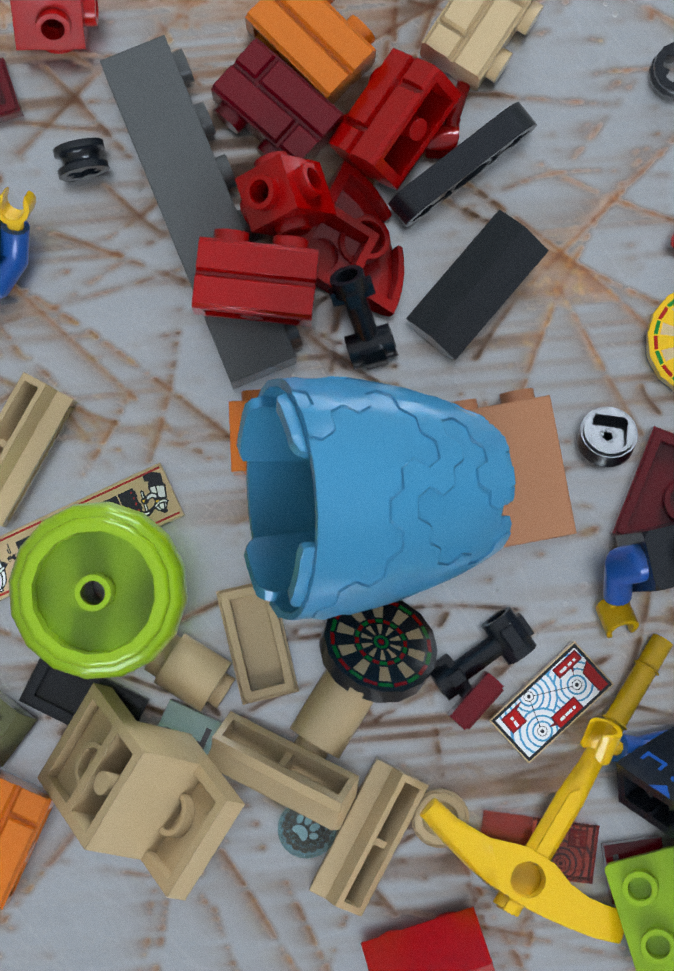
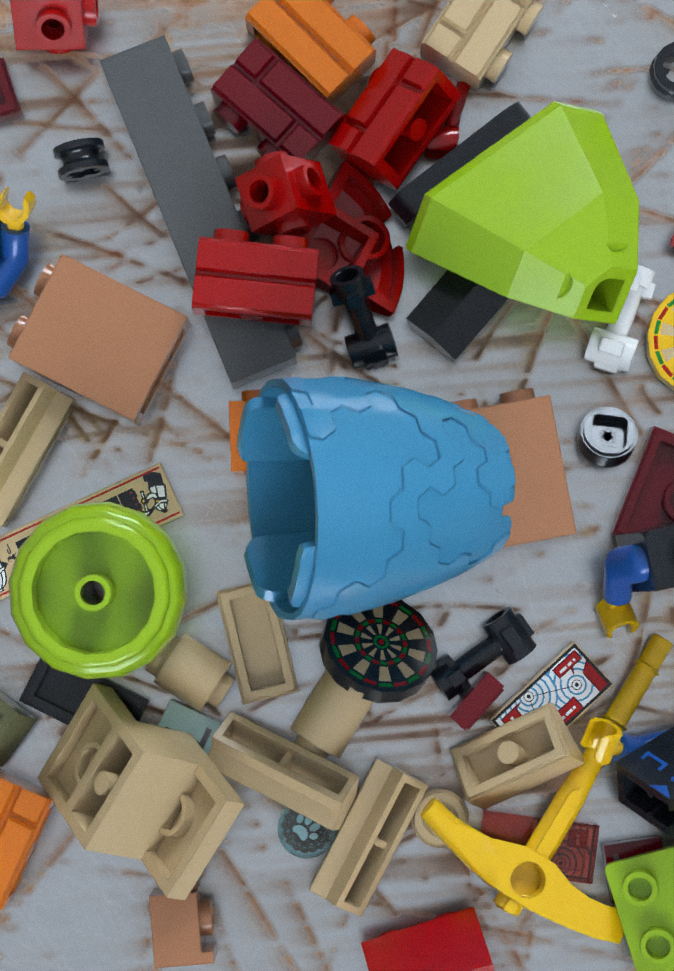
(98, 338): none -> nougat brick
(180, 929): none -> nougat brick
(516, 757): none -> tan slope
(540, 217): none -> lime brick
(612, 347): none -> white bar

